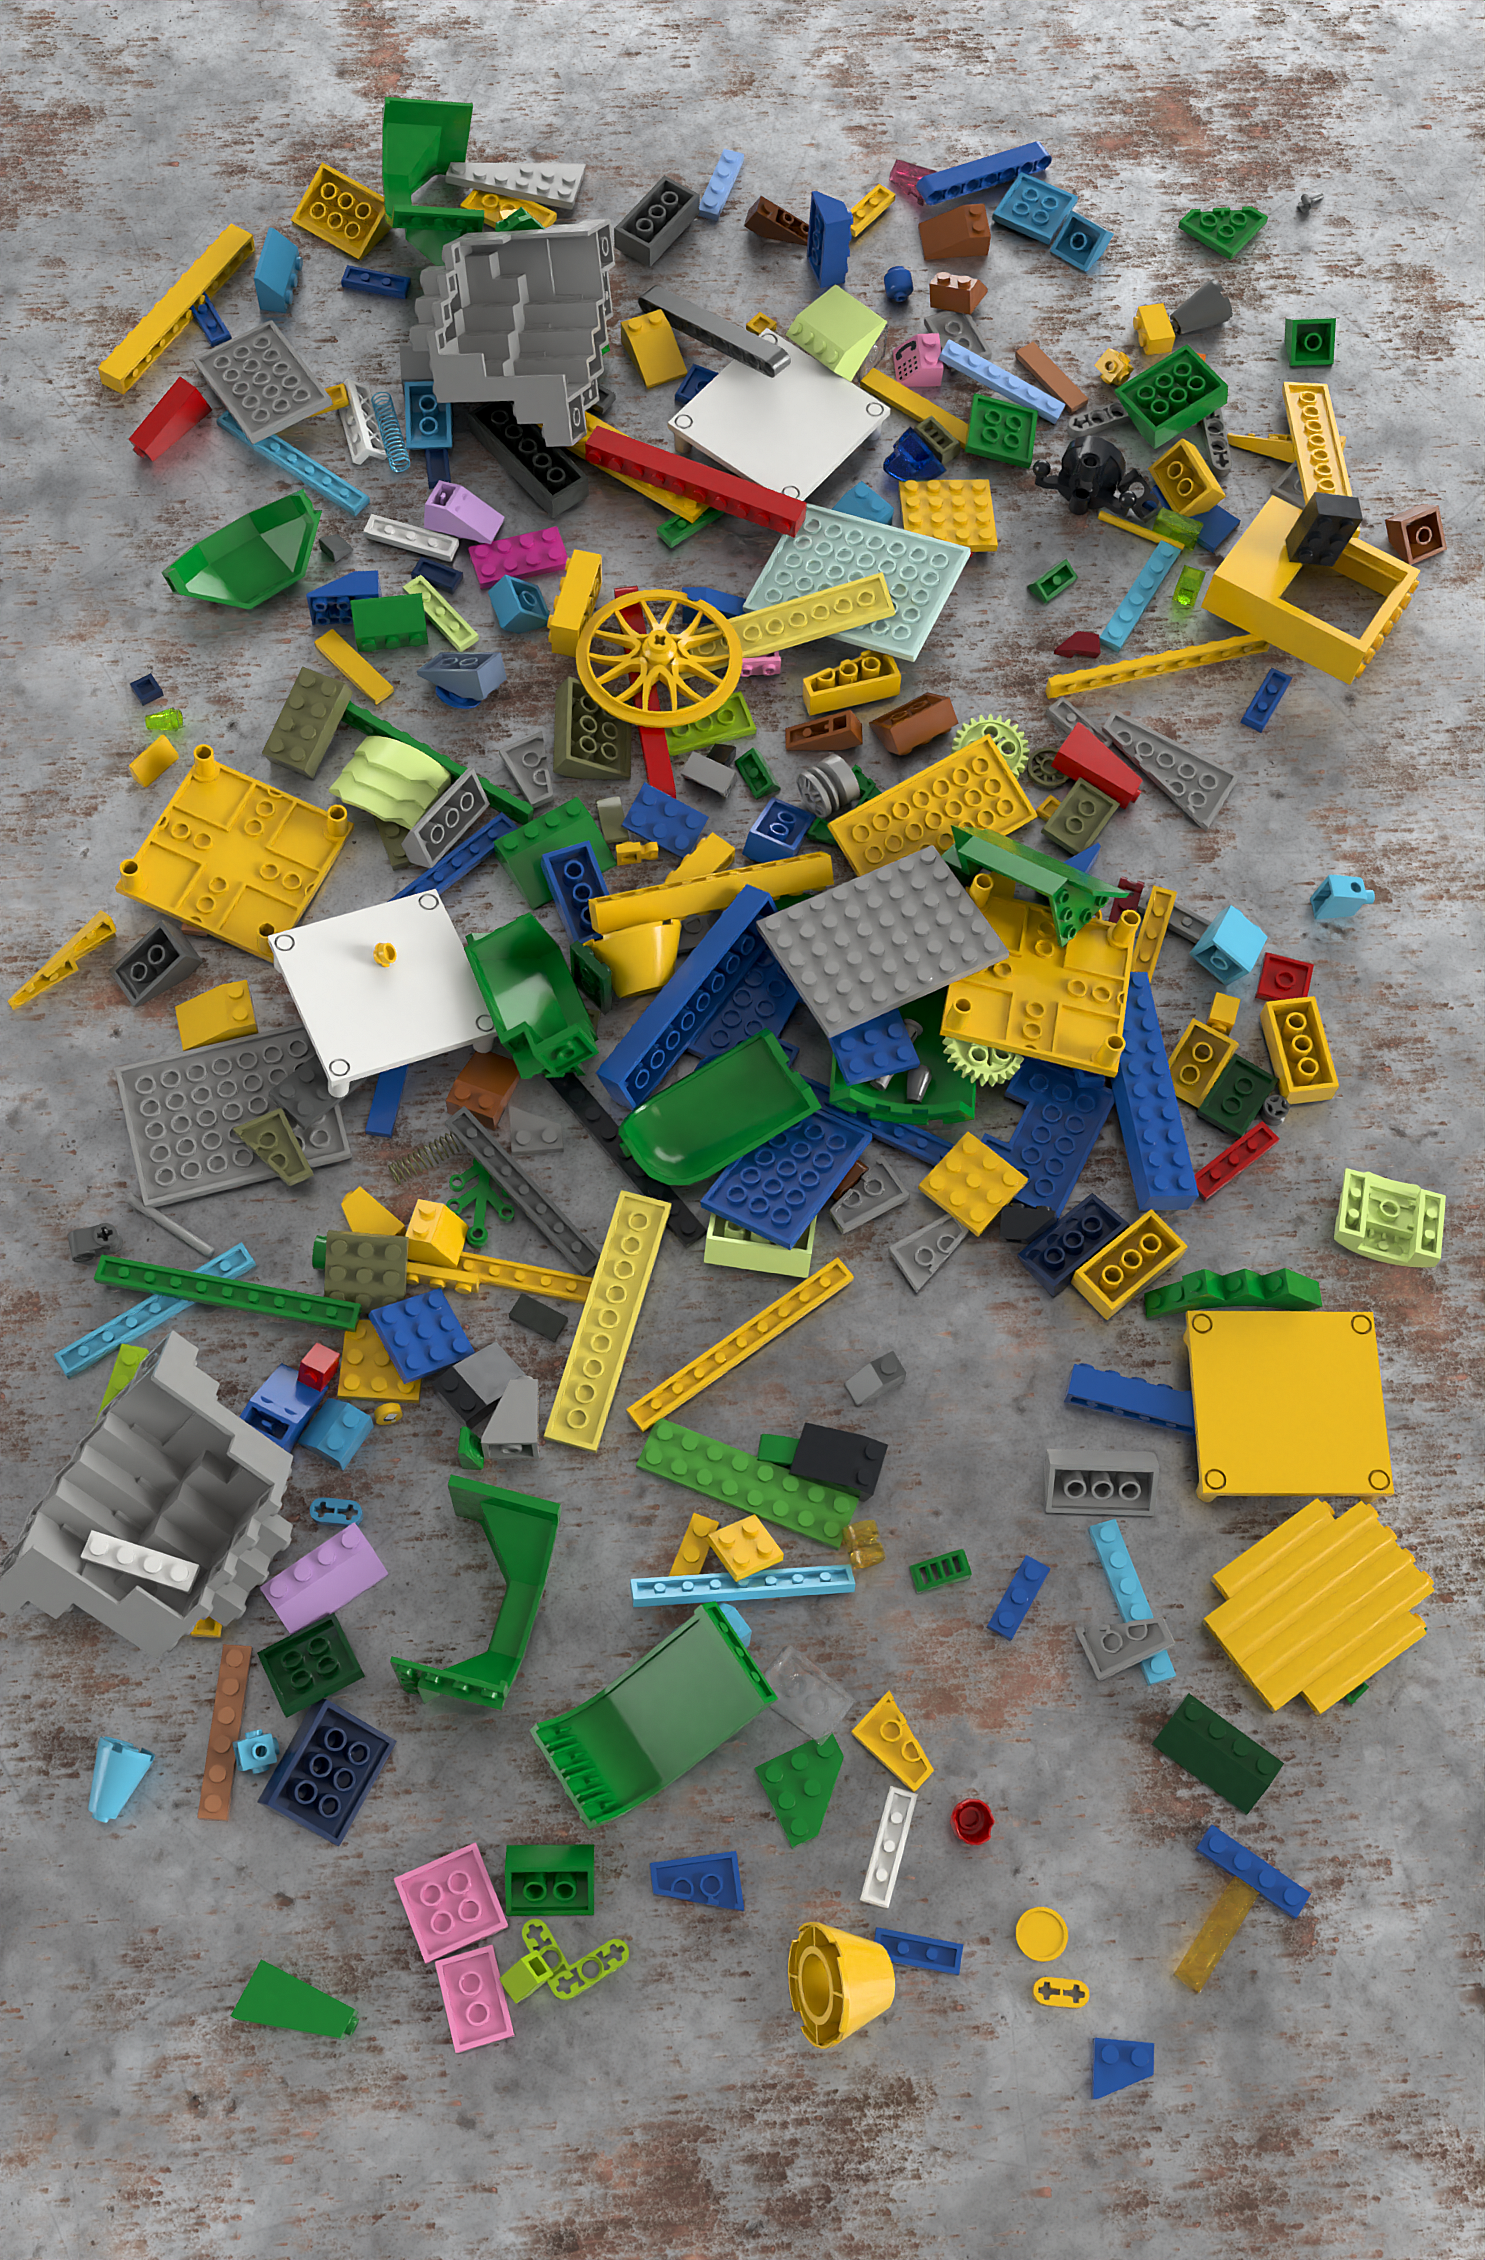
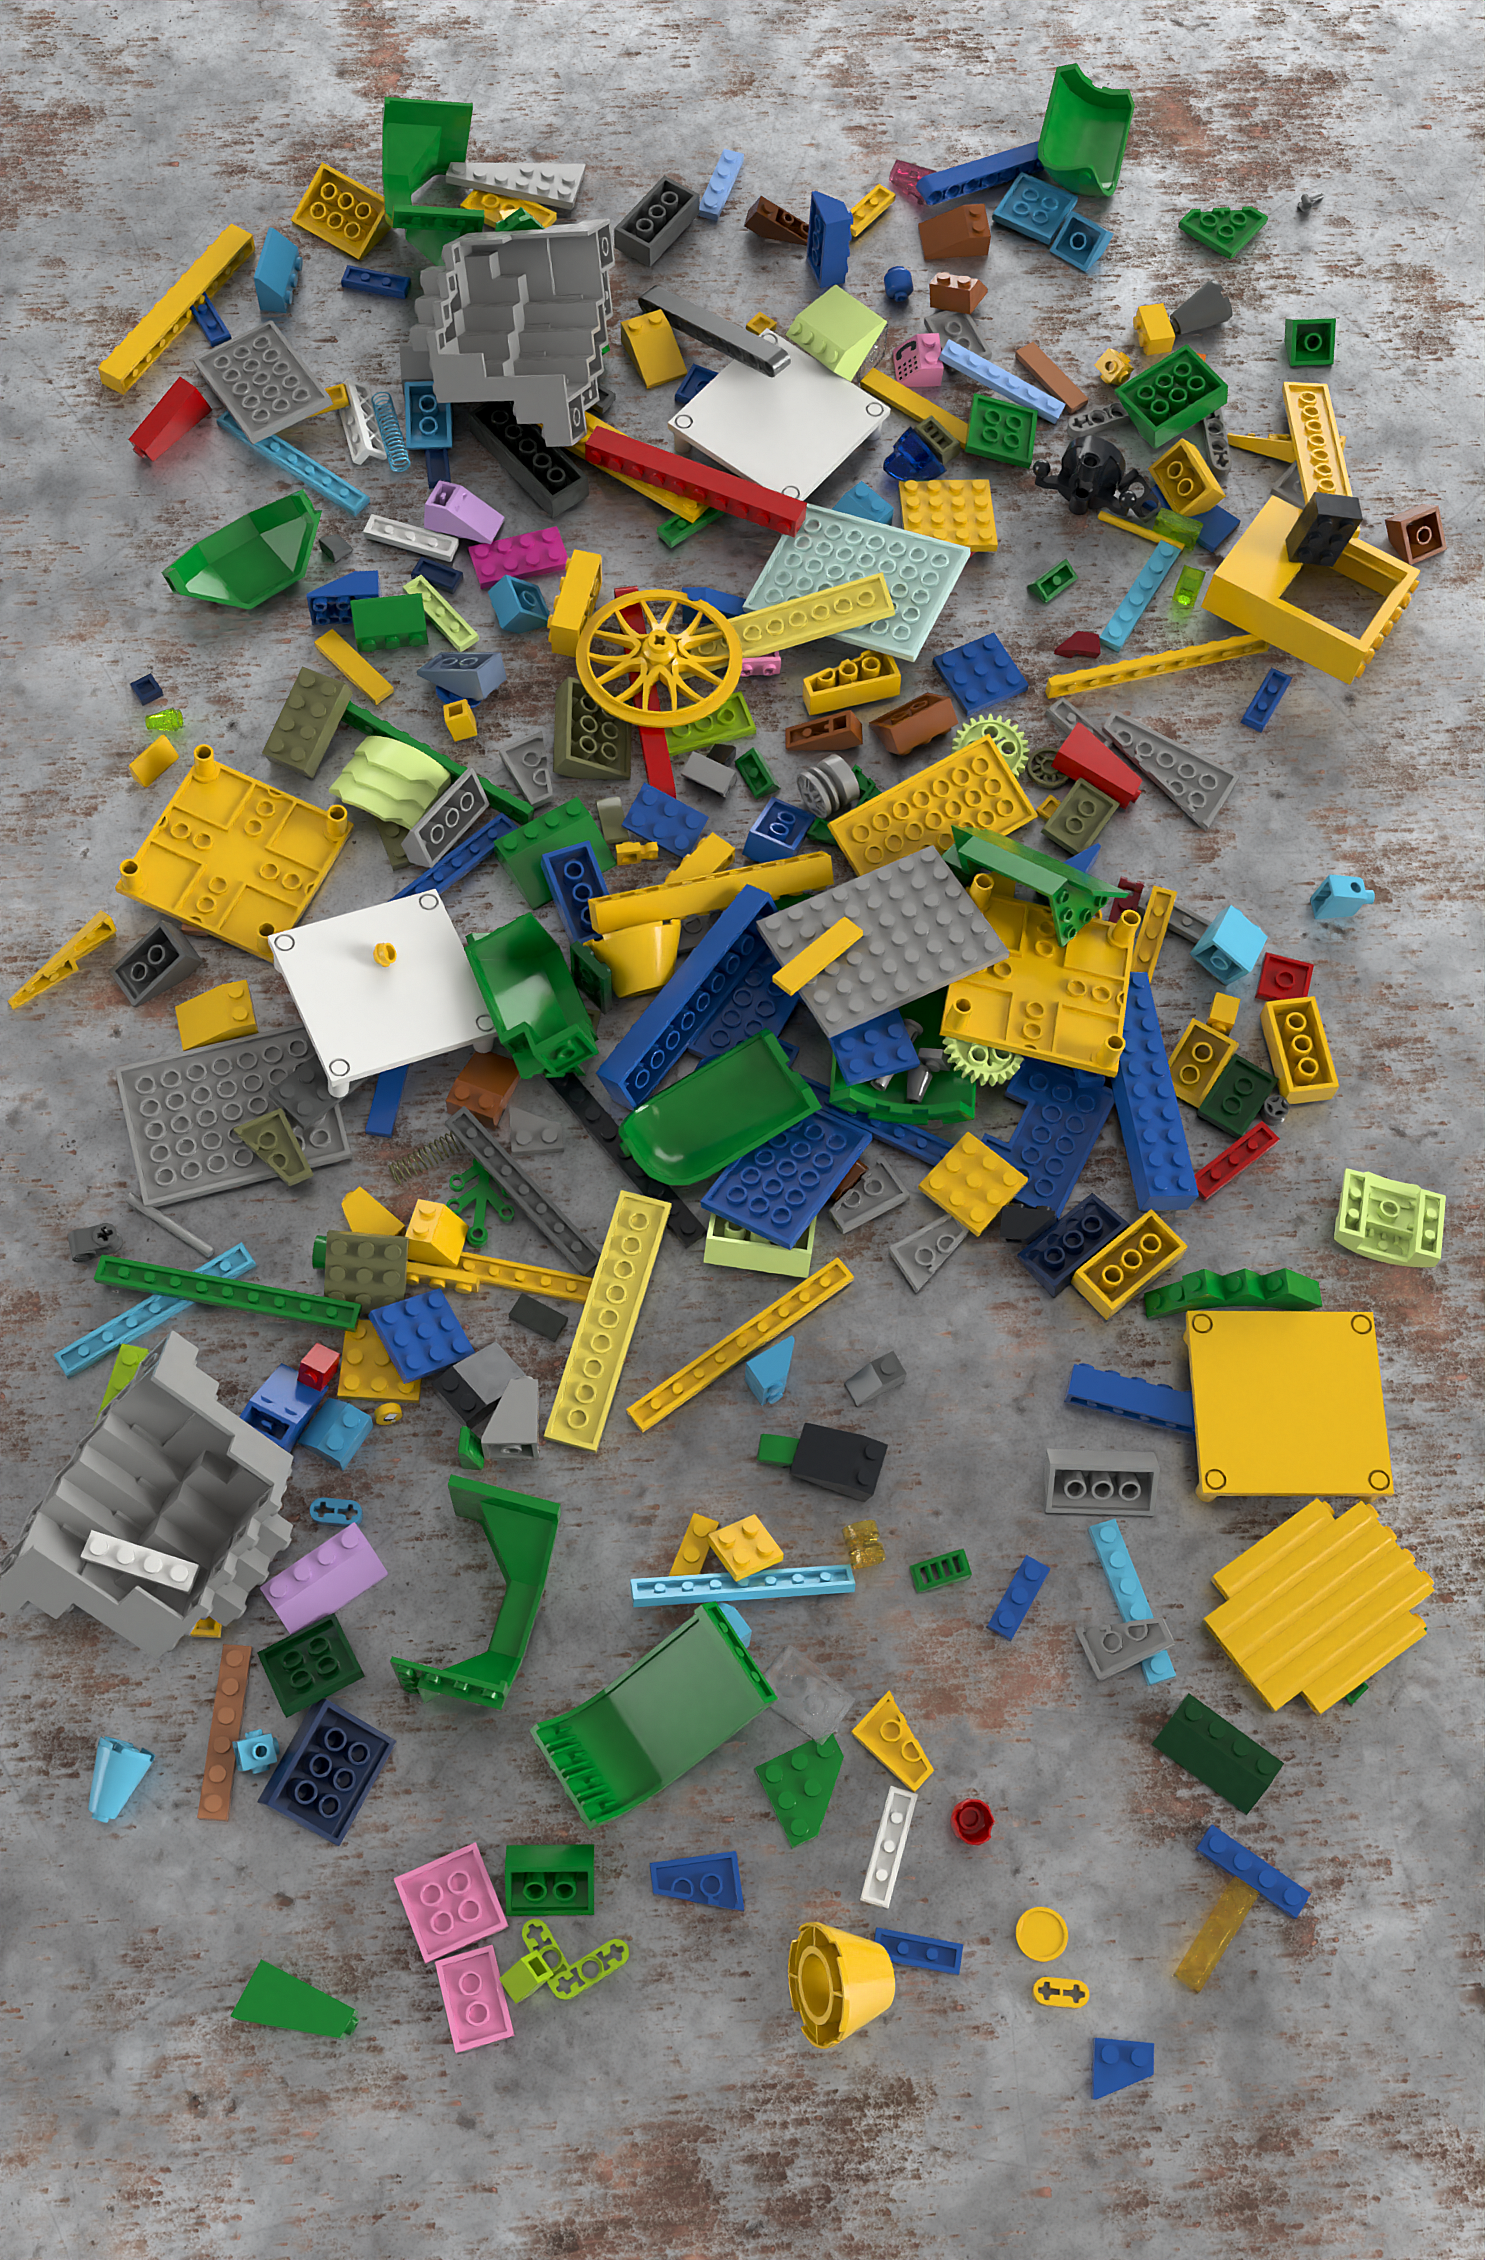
(460, 720): none -> yellow brick
(746, 1483): bright green plate -> none
(769, 1372): none -> dark azure slope
(817, 956): none -> yellow tile
(934, 1059): none -> light grey plate
(980, 674): none -> blue plate
(1084, 133): none -> green panel

